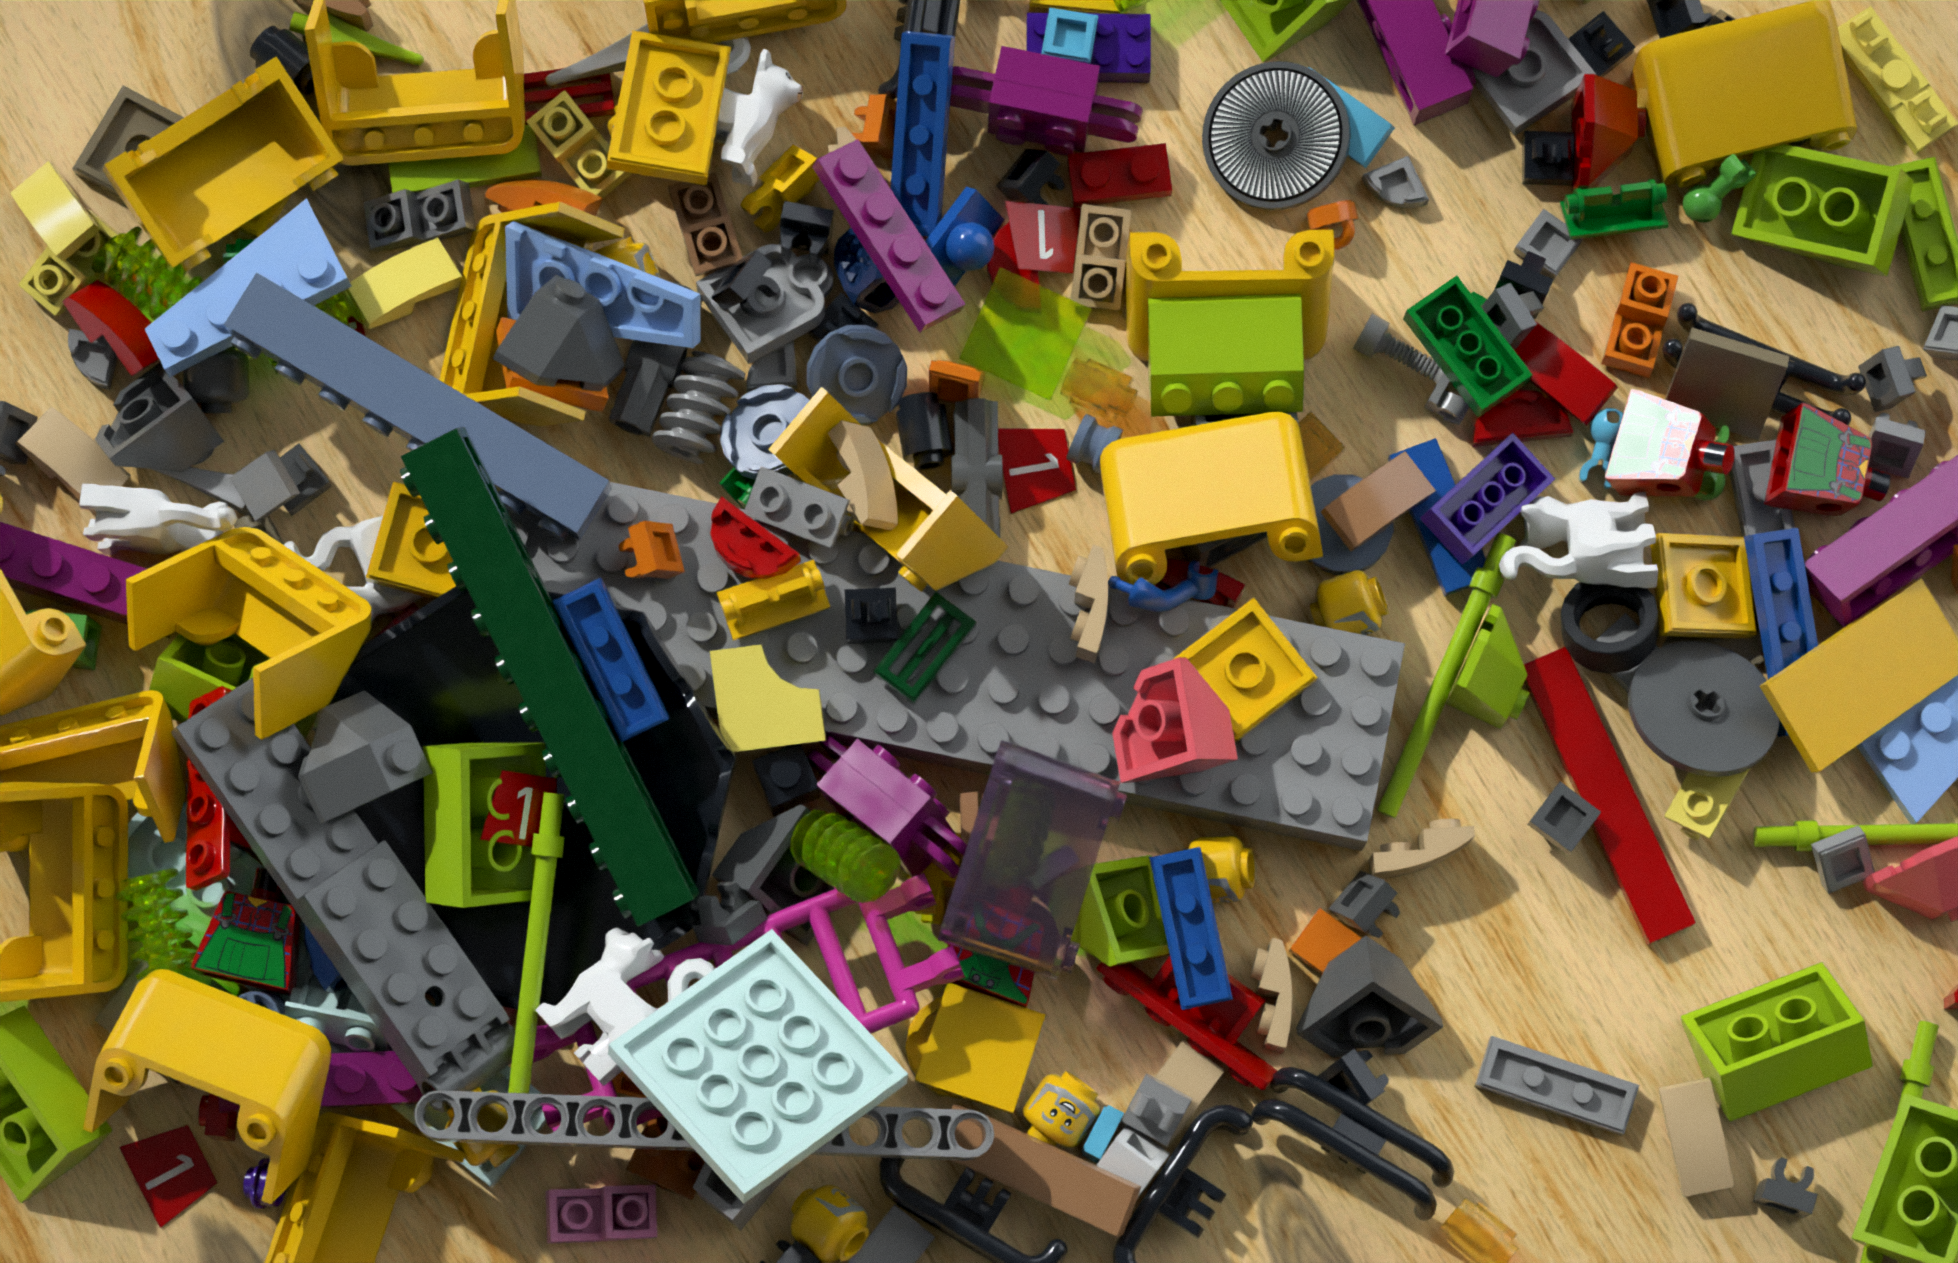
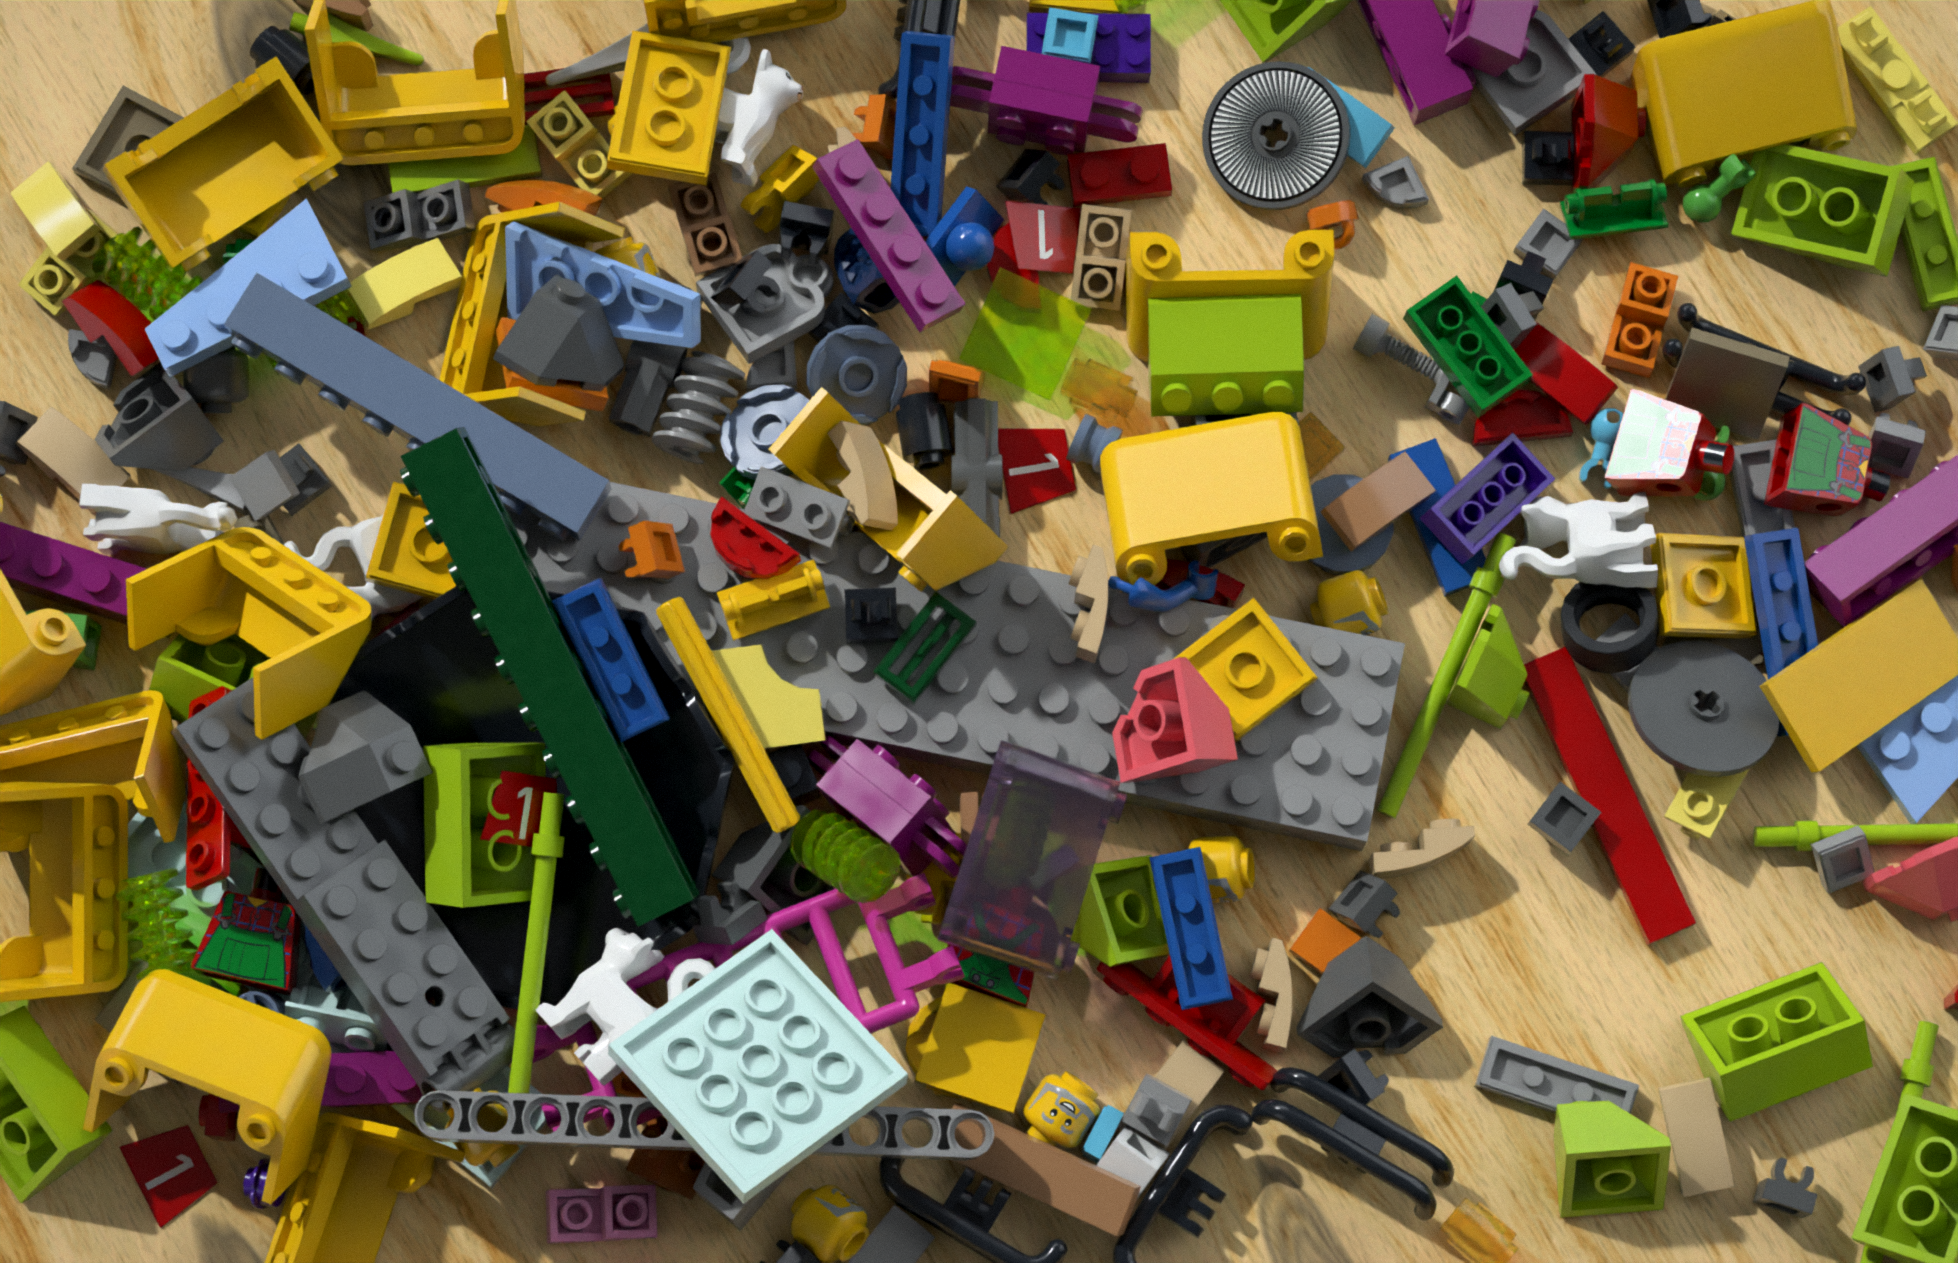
(728, 714): none -> yellow axle
(1608, 1160): none -> lime slope

